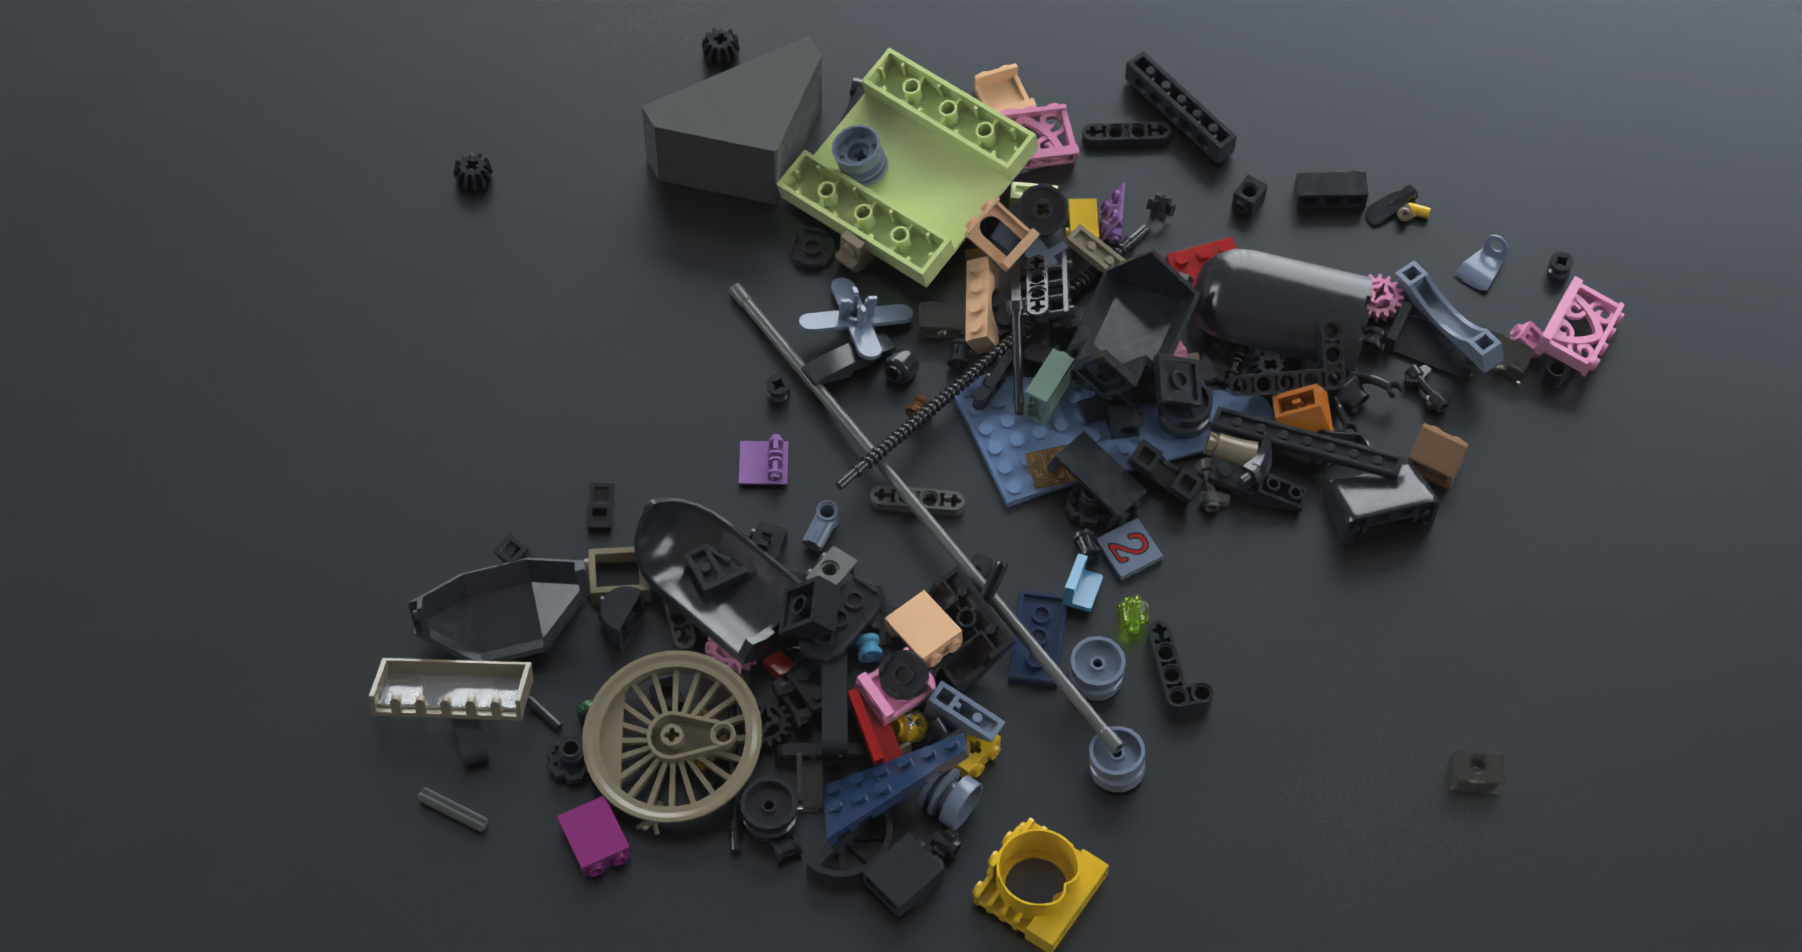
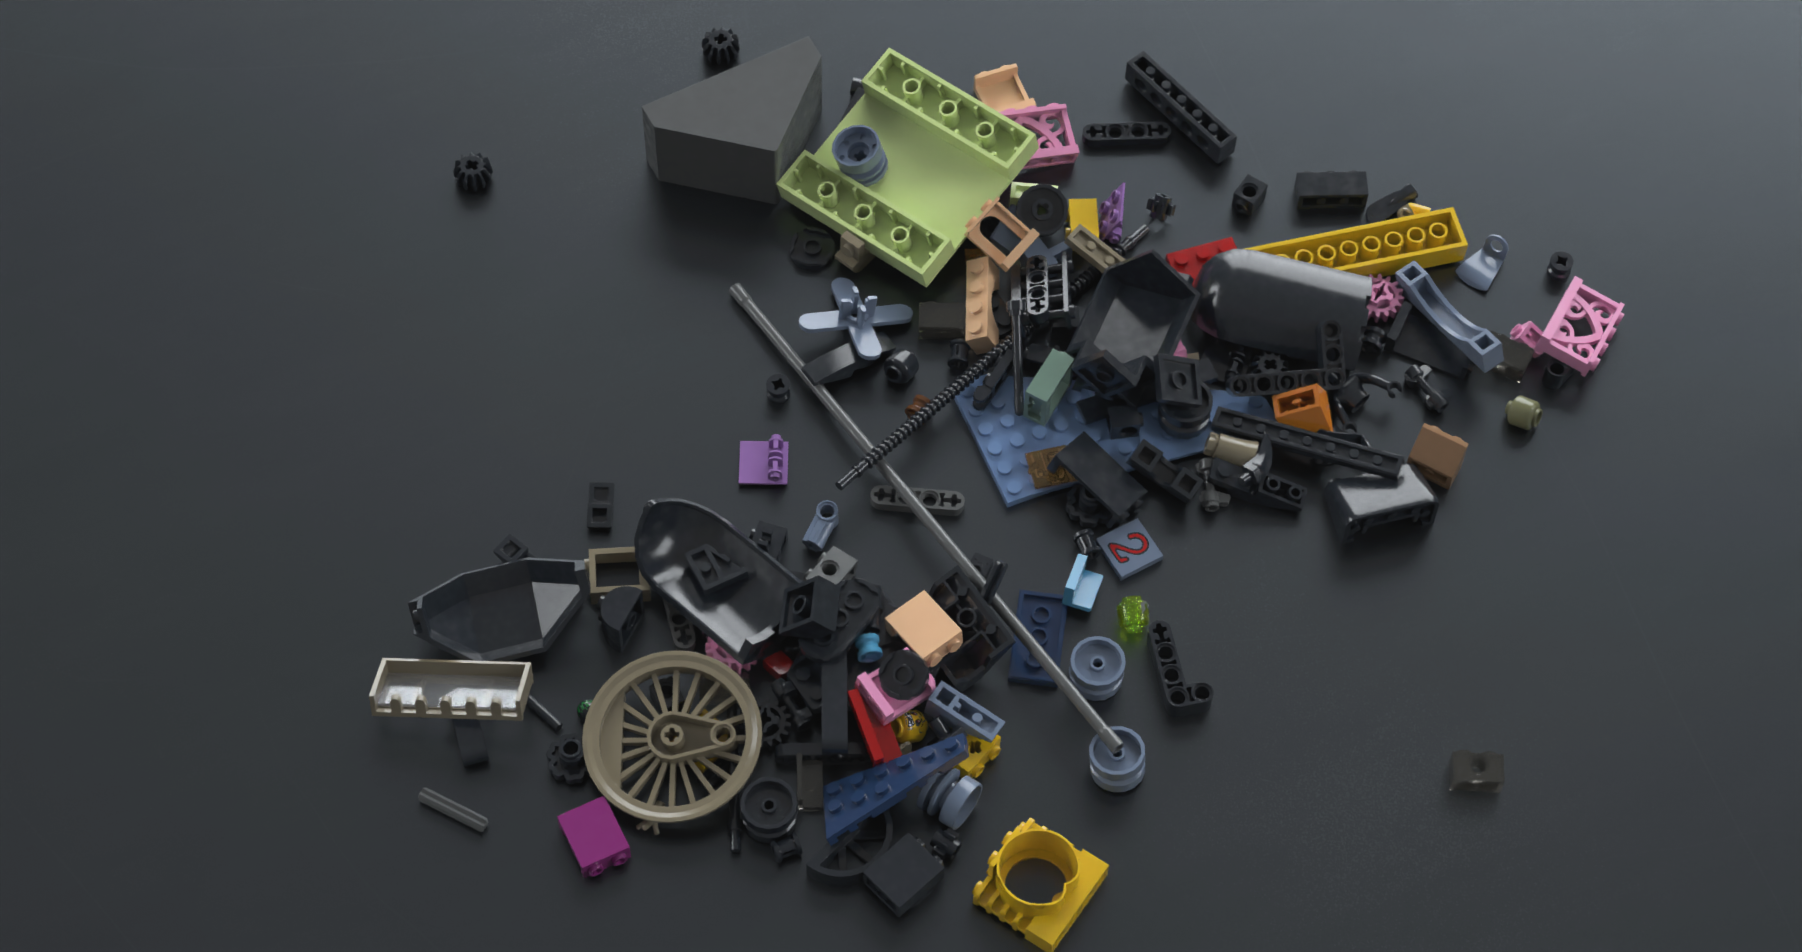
(1381, 246): none -> yellow brick
(1523, 412): none -> olive head

